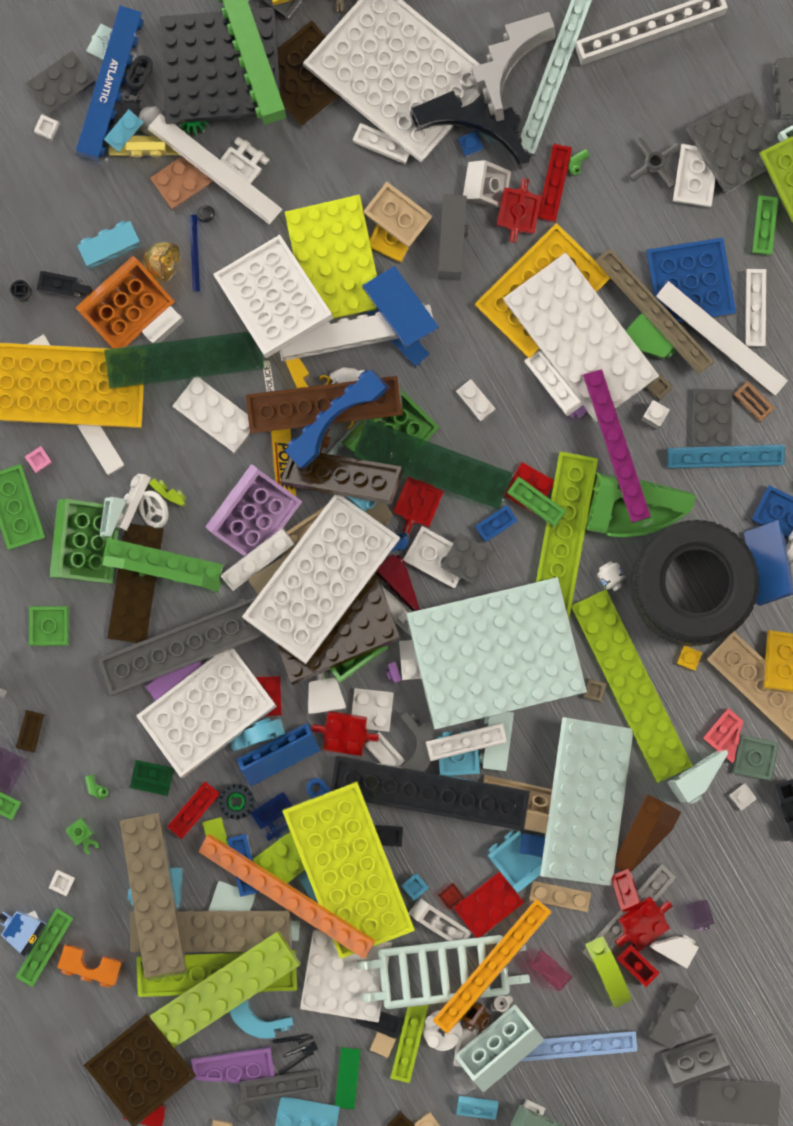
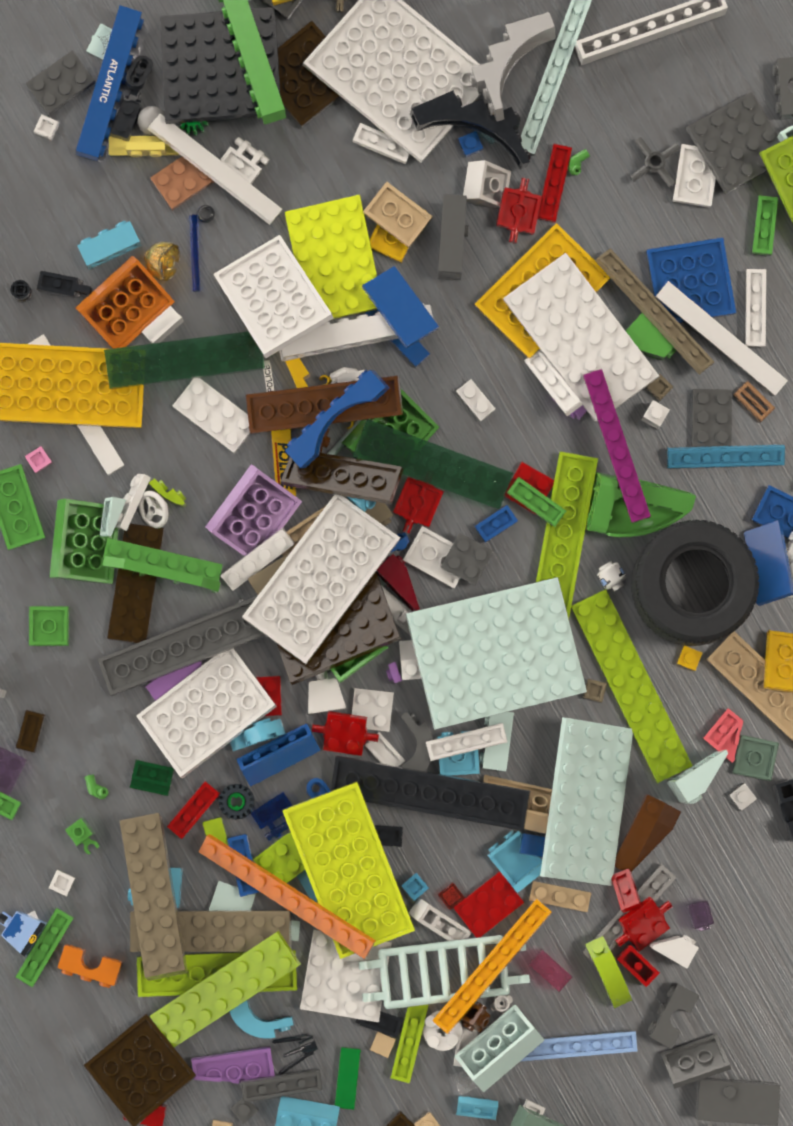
(123, 130): medium azure plate -> none

